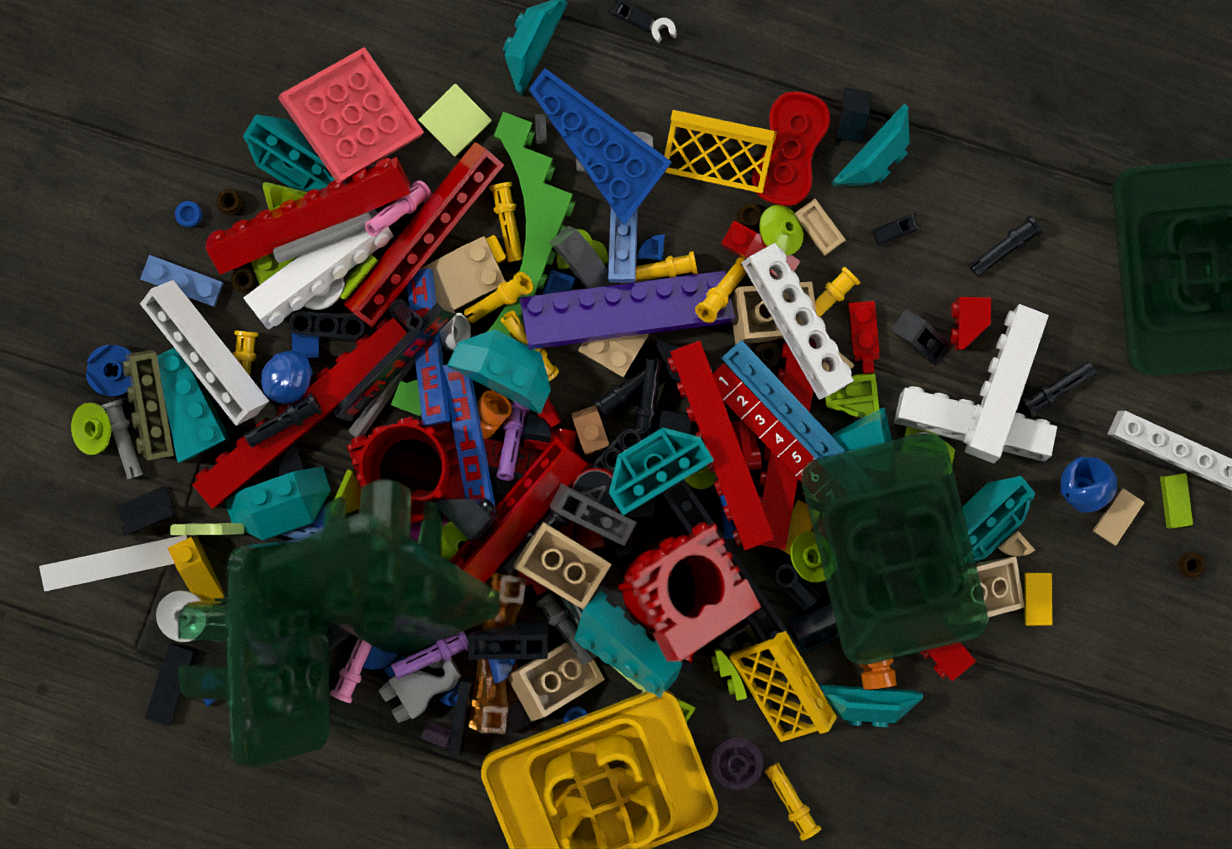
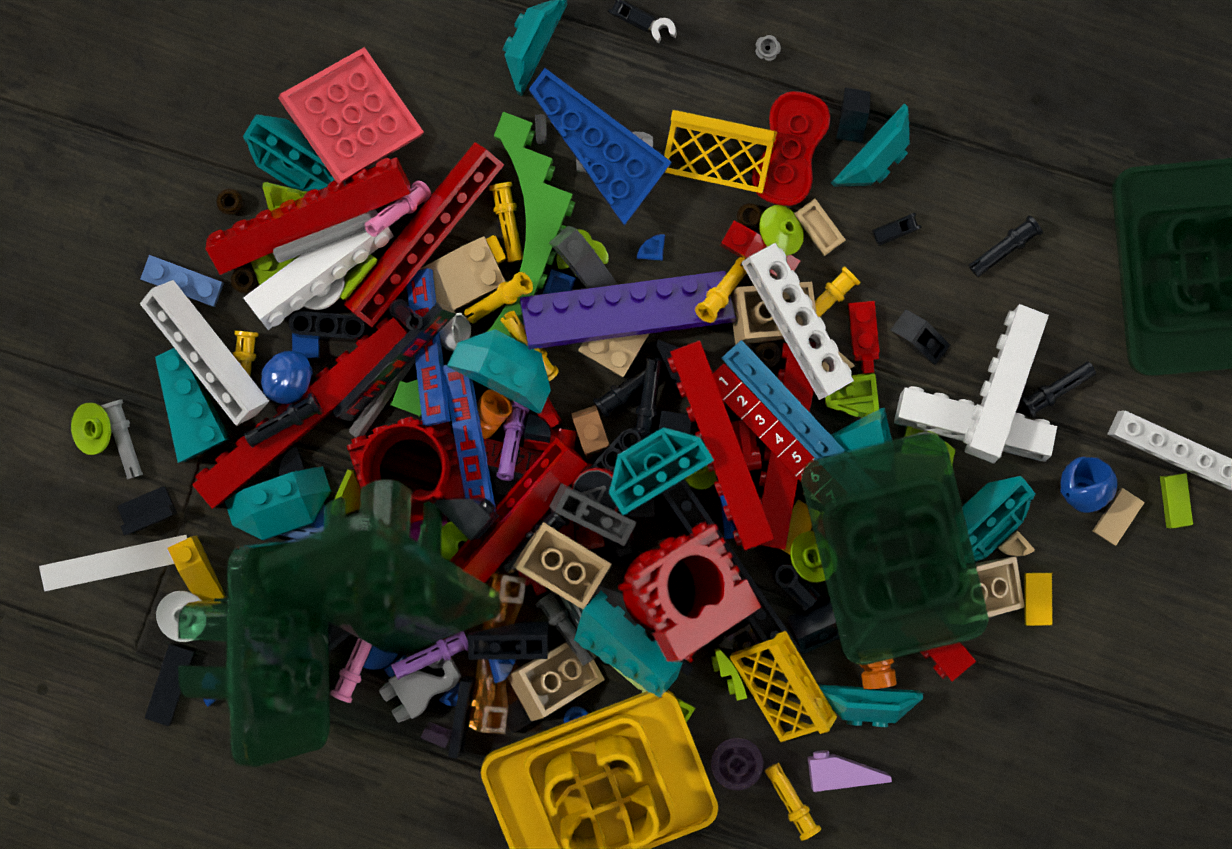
(98, 369): blue plate -> none
(149, 405): olive brick -> none
(188, 214): blue tile -> none
(207, 529): yellowish green tile -> none
(455, 120): yellowish green tile -> none
(622, 249): medium blue plate -> none
(670, 267): yellow pin -> none
(770, 41): none -> light grey plate
(836, 772): none -> lavender slope
(971, 318): red slope -> none
(1199, 565): dark brown plate -> none

